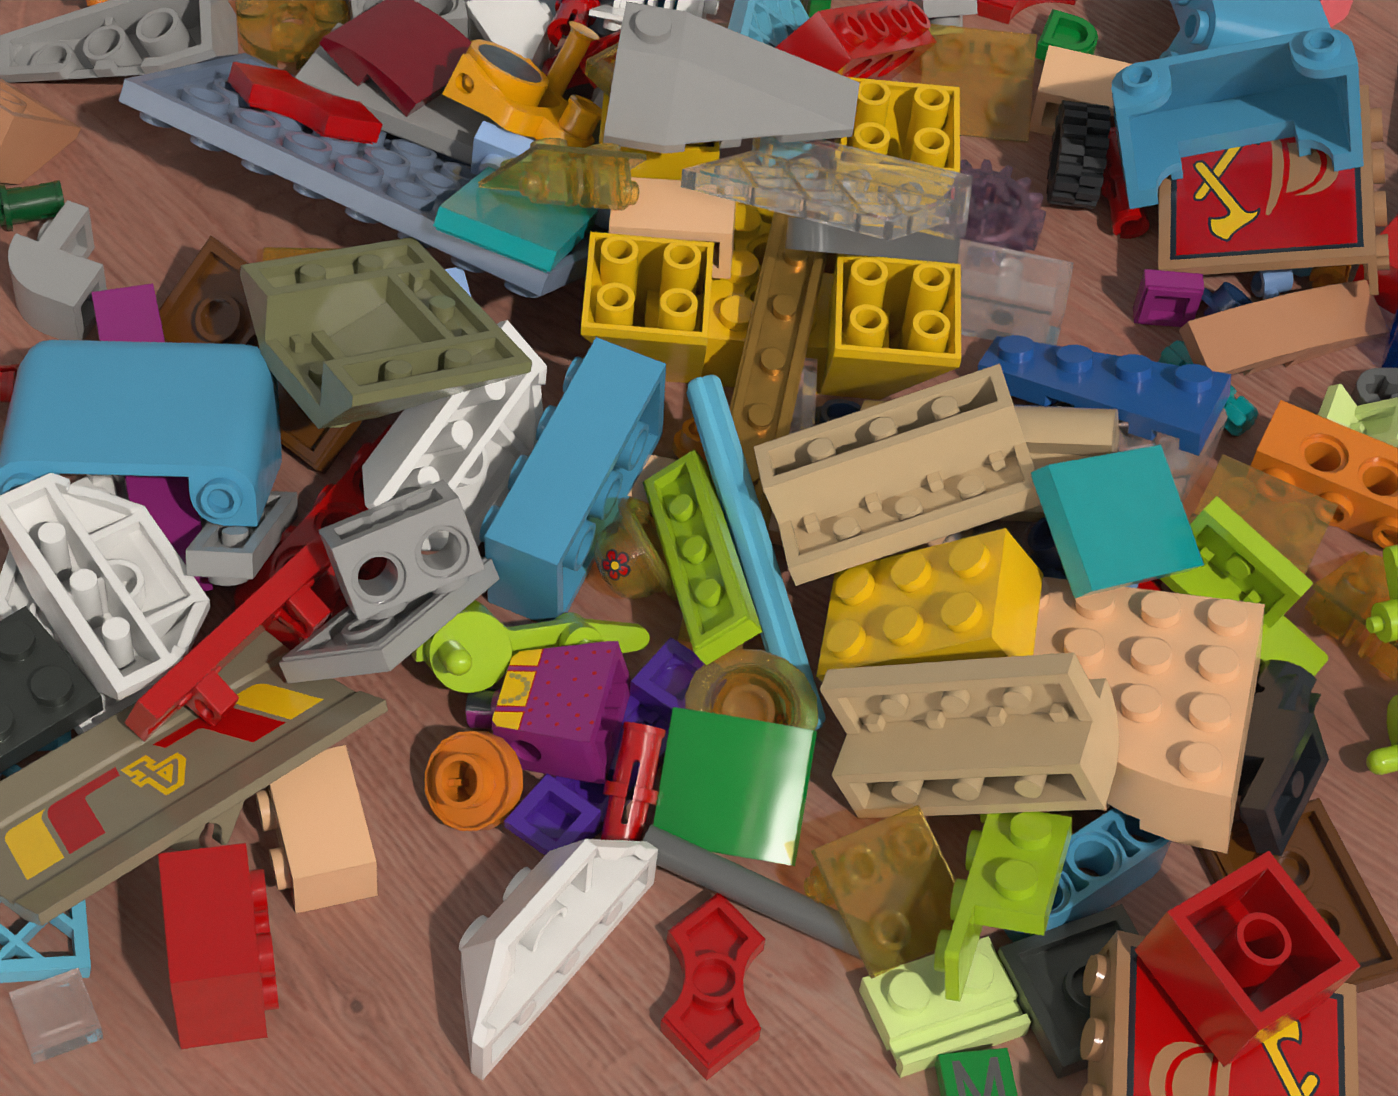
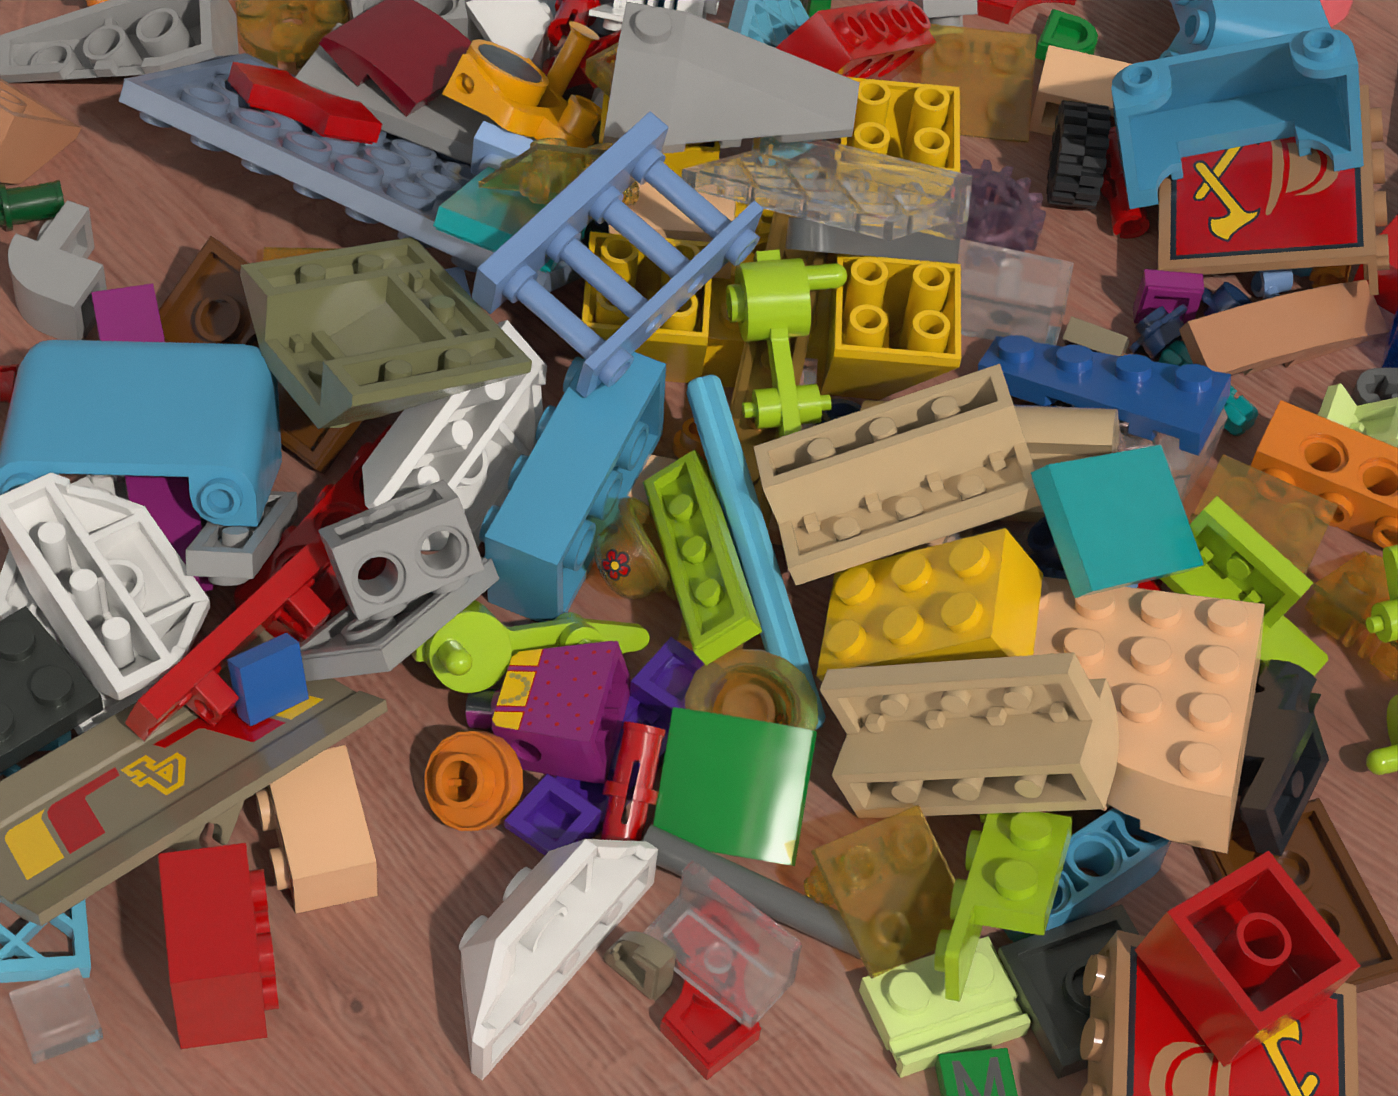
(268, 679): none -> blue tile
(598, 196): none -> medium blue fence
(643, 962): none -> dark tan tile
(727, 946): none -> clear panel
(775, 305): none -> lime piece
(1095, 337): none -> dark tan plate
(1158, 331): none -> dark blue plate

